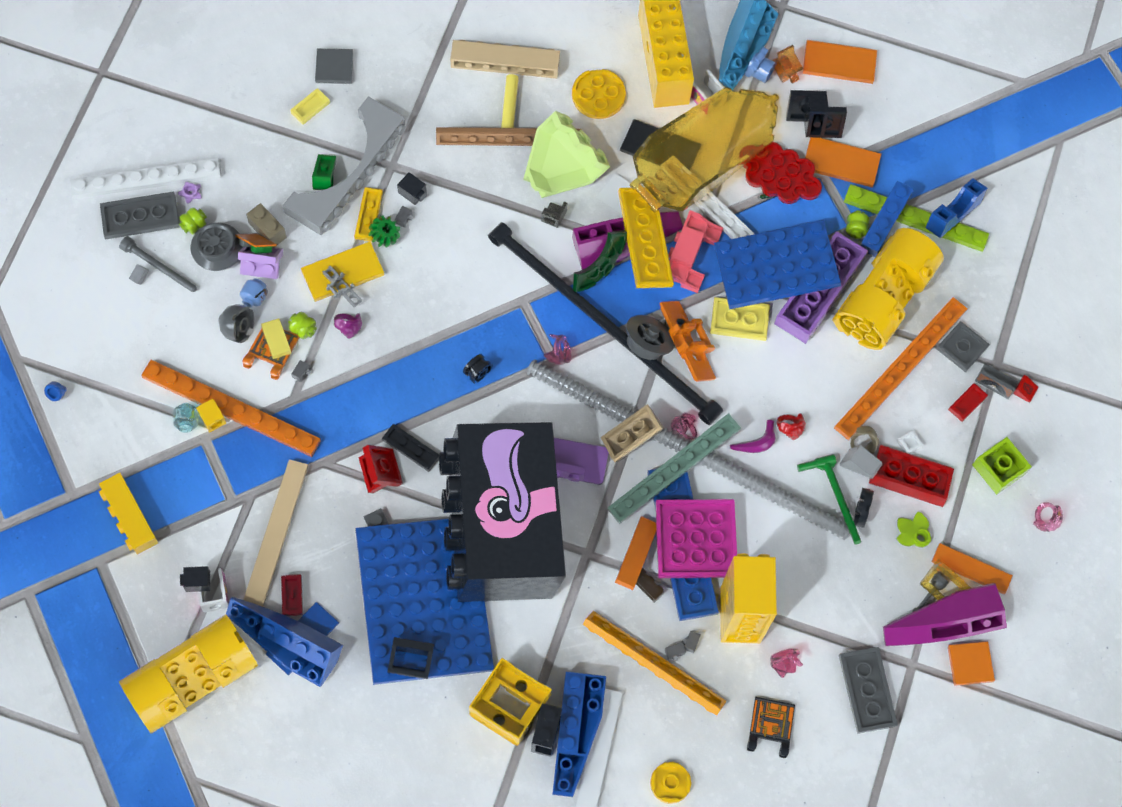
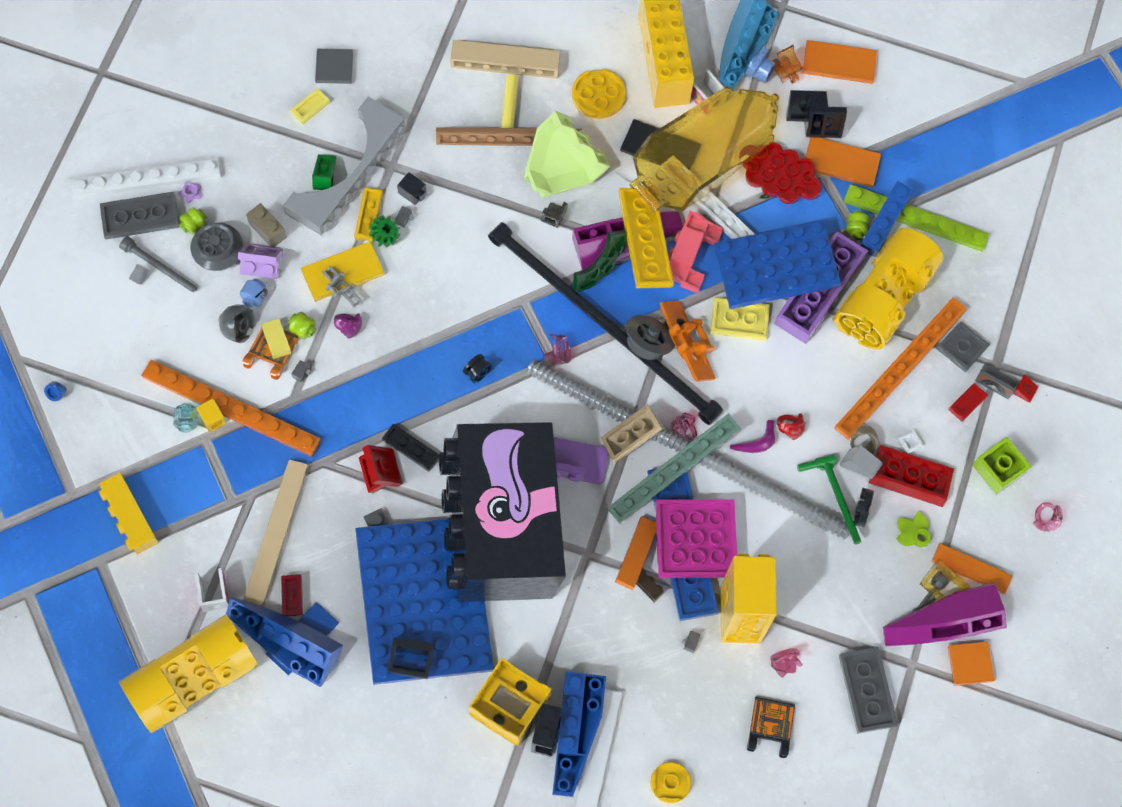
(195, 579): black brick -> none
(256, 242): orange piece -> none
(654, 662): light orange plate -> none
(675, 651): flat silver piece -> none
(947, 217): blue arch -> none

